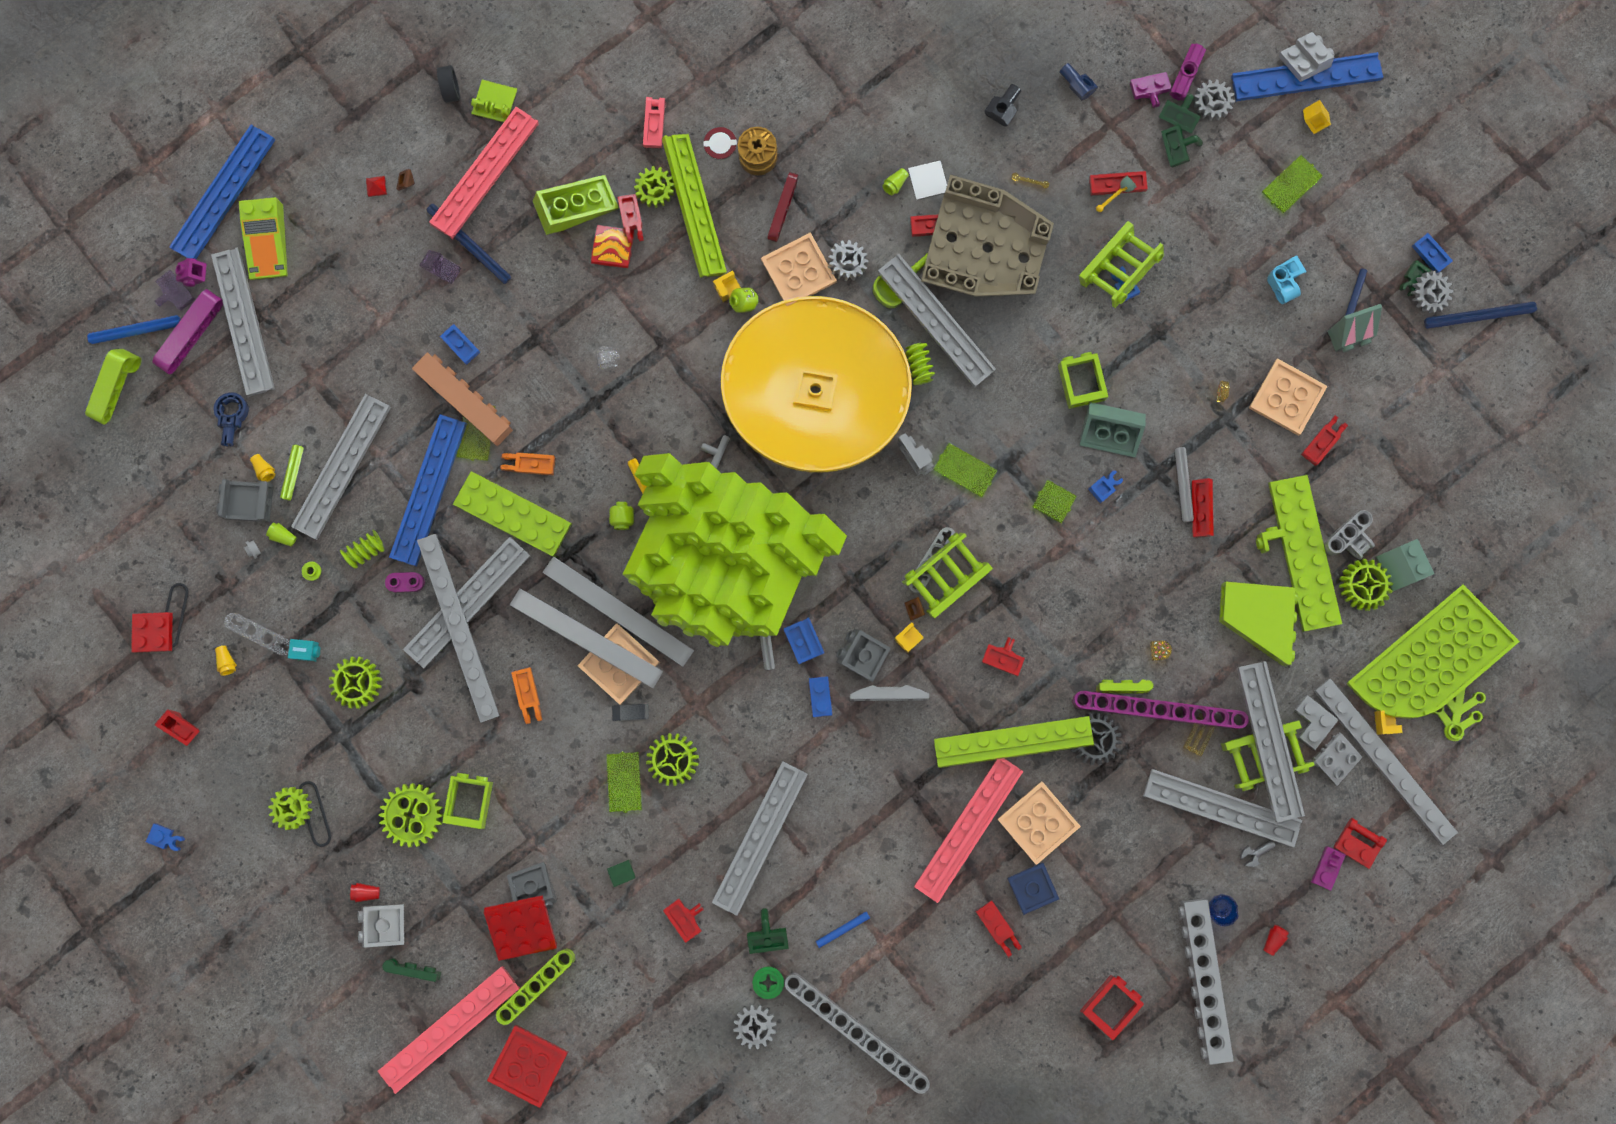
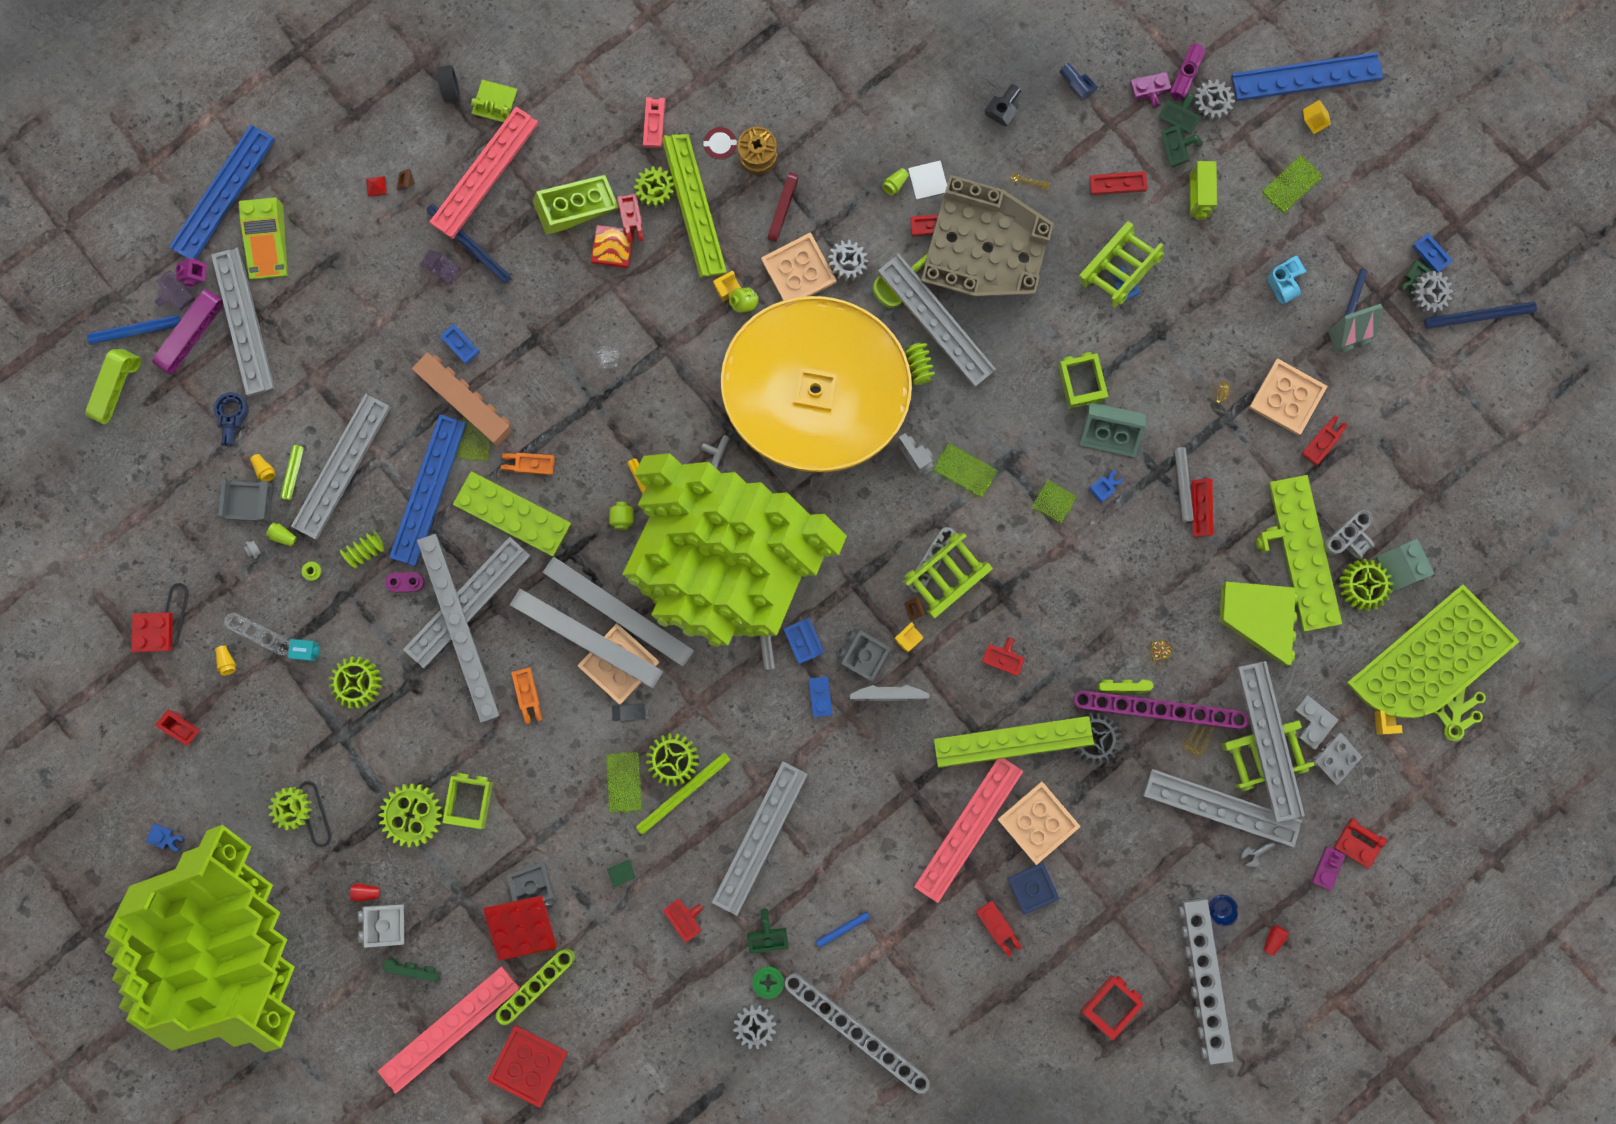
(203, 951): none -> lime panel
(683, 793): none -> lime axle
(1126, 185): hinge -> none
(1203, 189): none -> lime window
(1307, 56): light grey plate -> none
(1385, 762): light grey plate -> none

